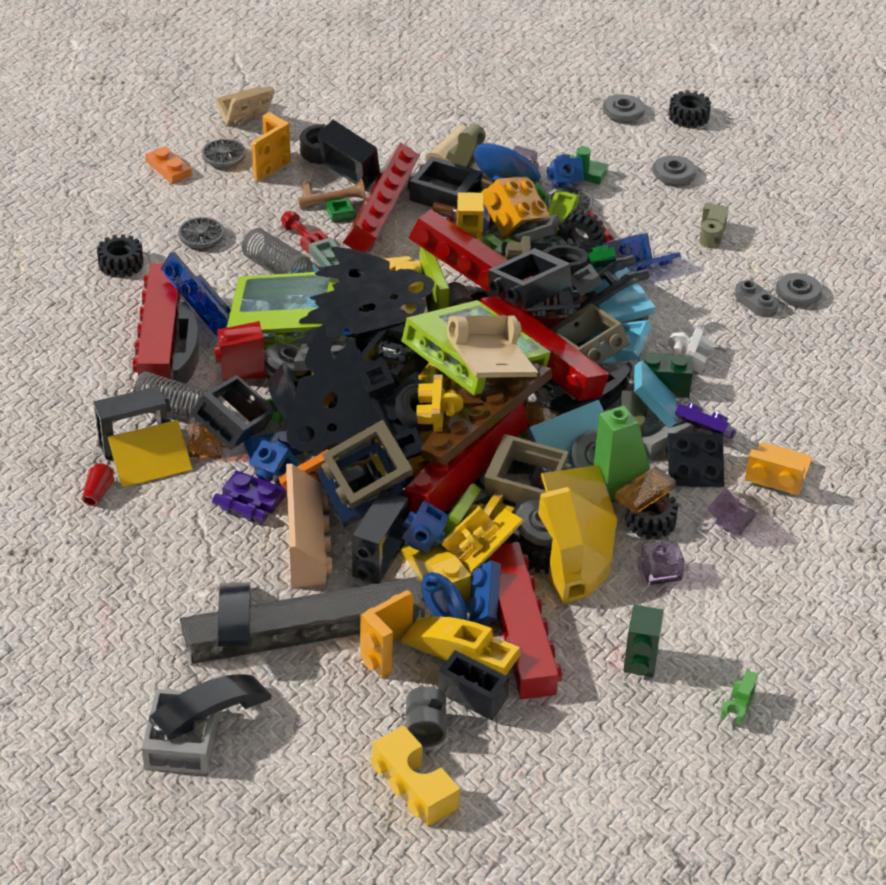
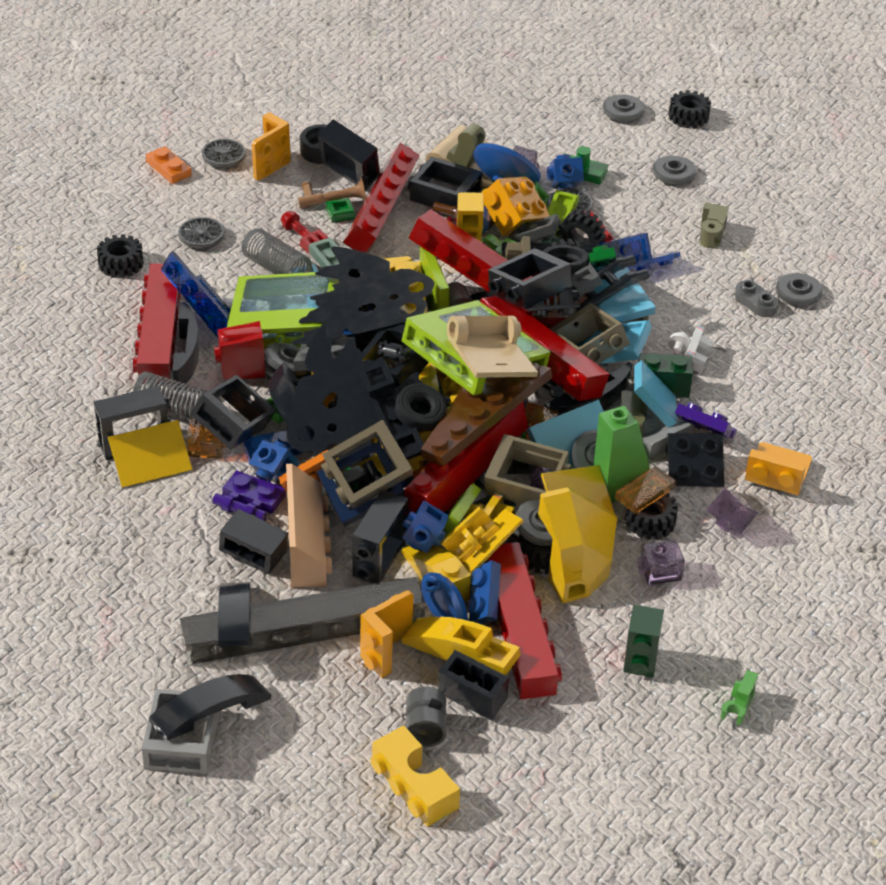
(98, 481): red cone -> none
(245, 105): tan bracket -> none
(253, 541): none -> black brick
(441, 402): yellow hips -> none

